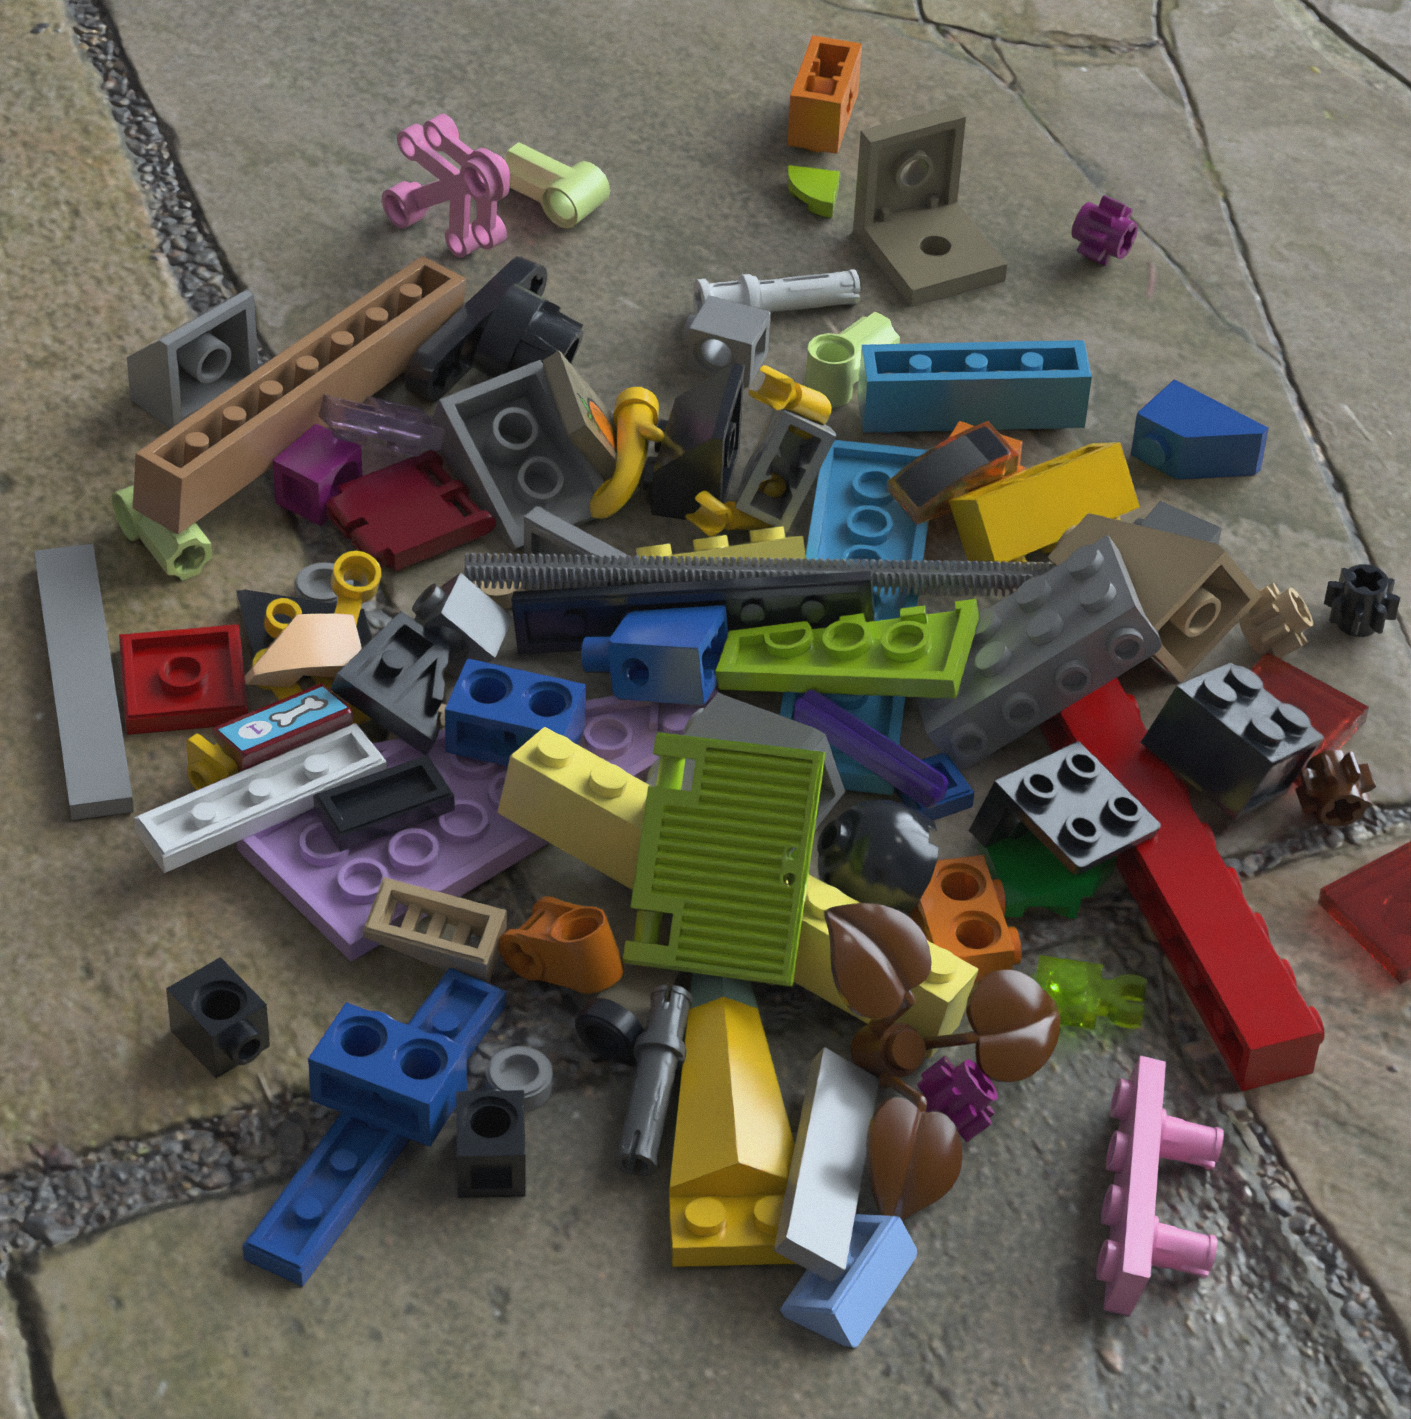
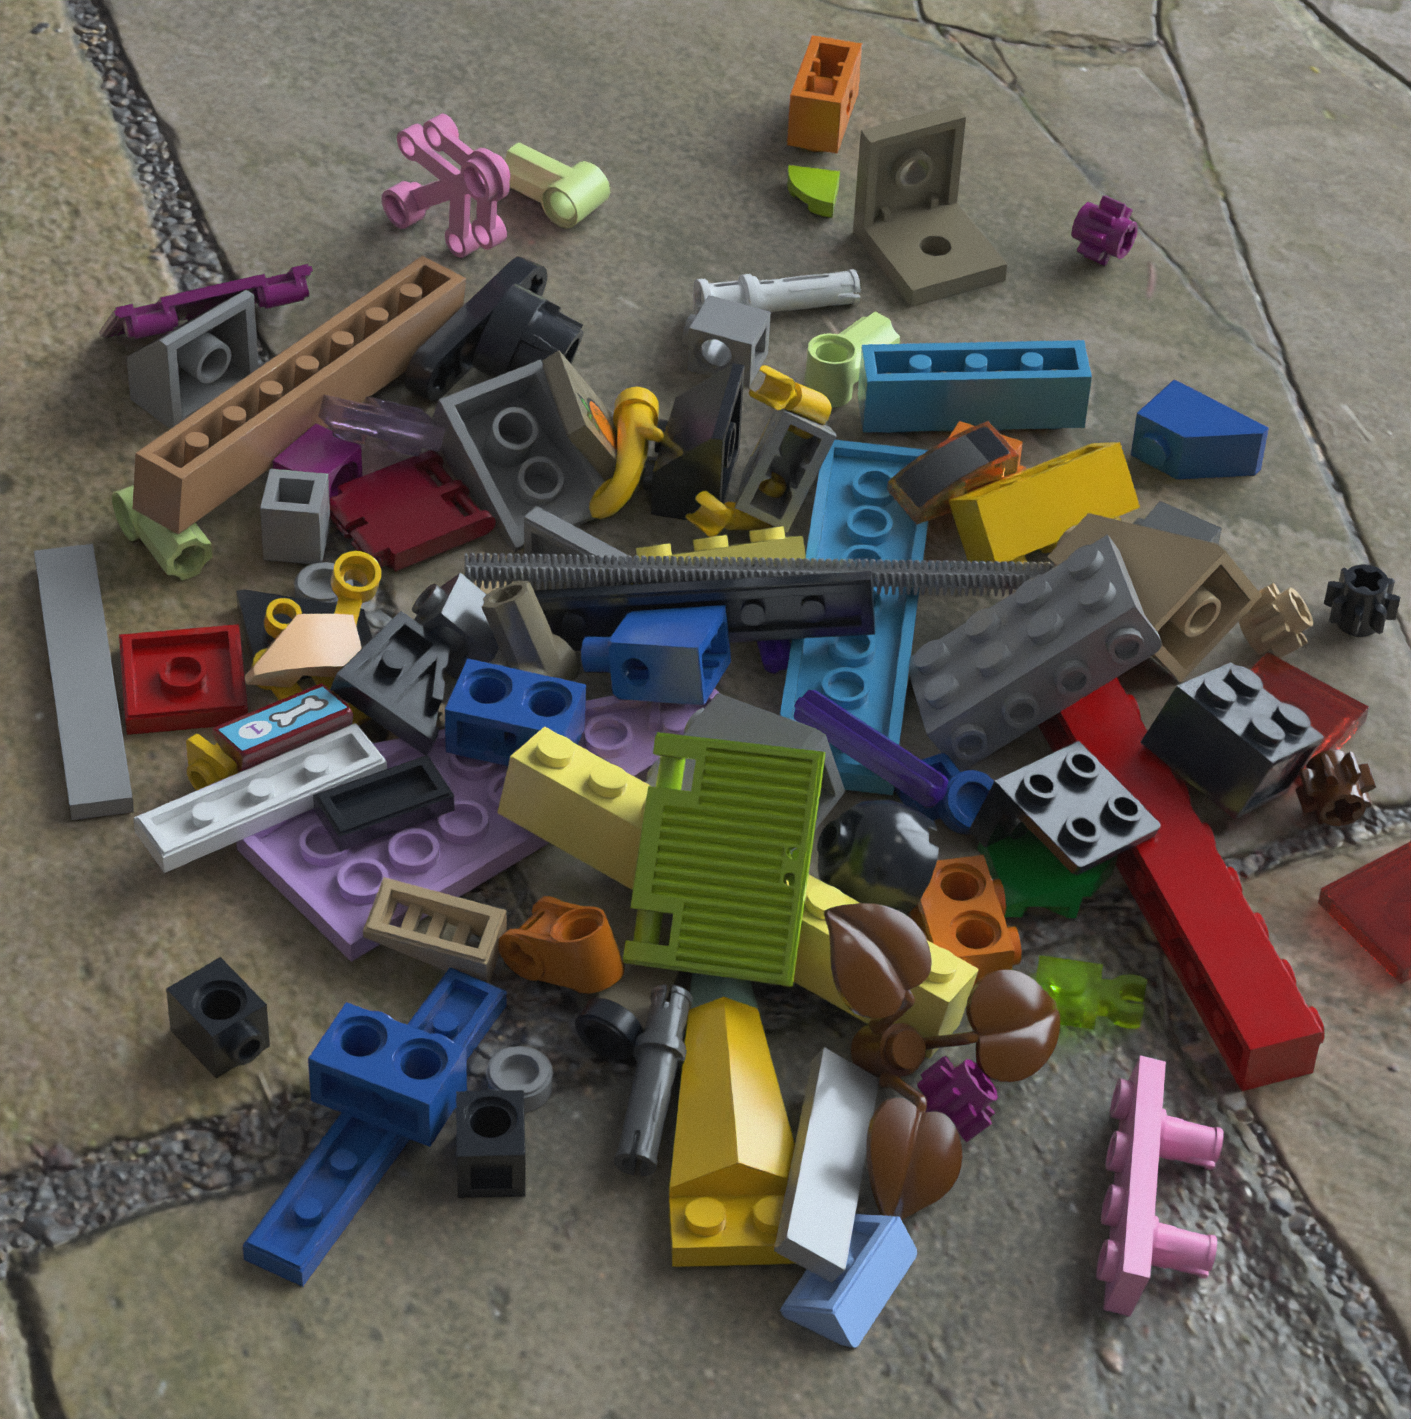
(171, 309): none -> magenta window
(295, 516): none -> light grey brick
(525, 633): none -> dark tan piece
(882, 658): lime wing -> none
(964, 799): none -> blue tile

